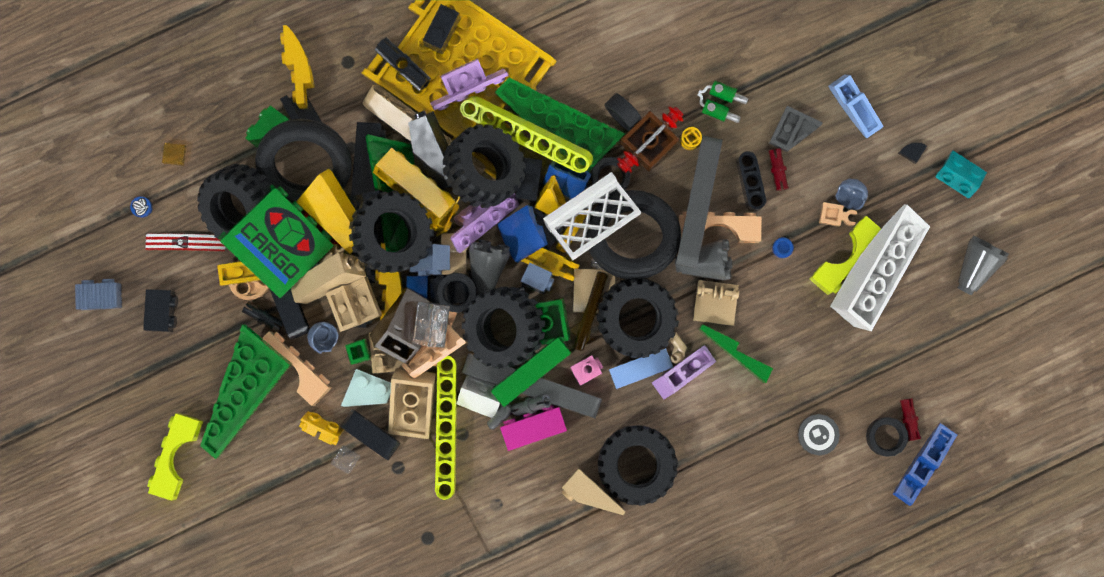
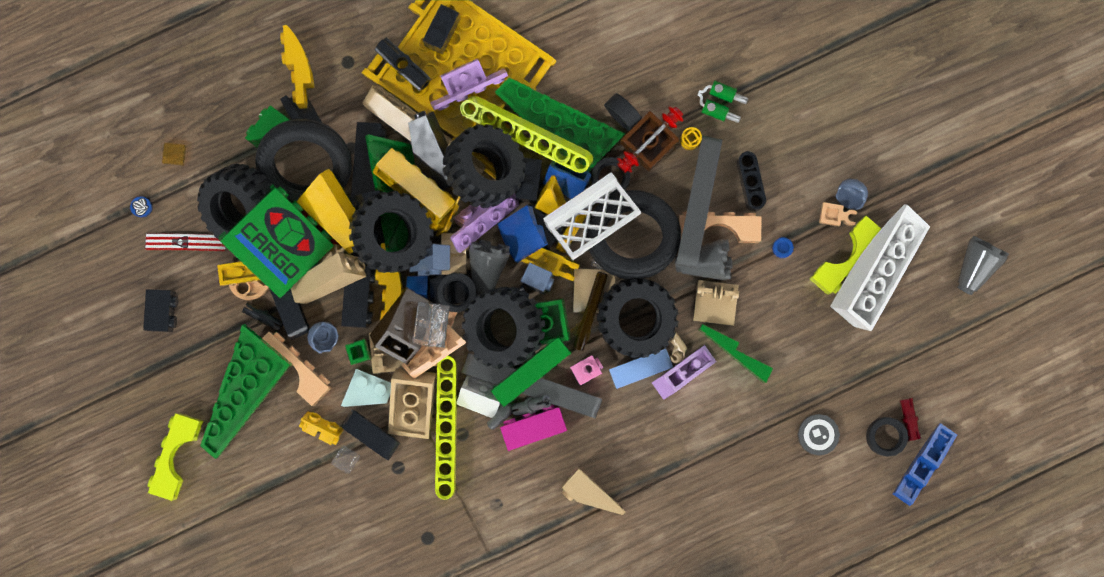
(99, 295): sand blue brick -> none
(353, 304): tan slope -> none
(665, 471): black tyre -> none
(778, 169): dark red pin -> none
(792, 129): dark grey wing -> none
(856, 105): light blue slope -> none
(913, 151): black tile -> none
(961, 174): teal bracket -> none

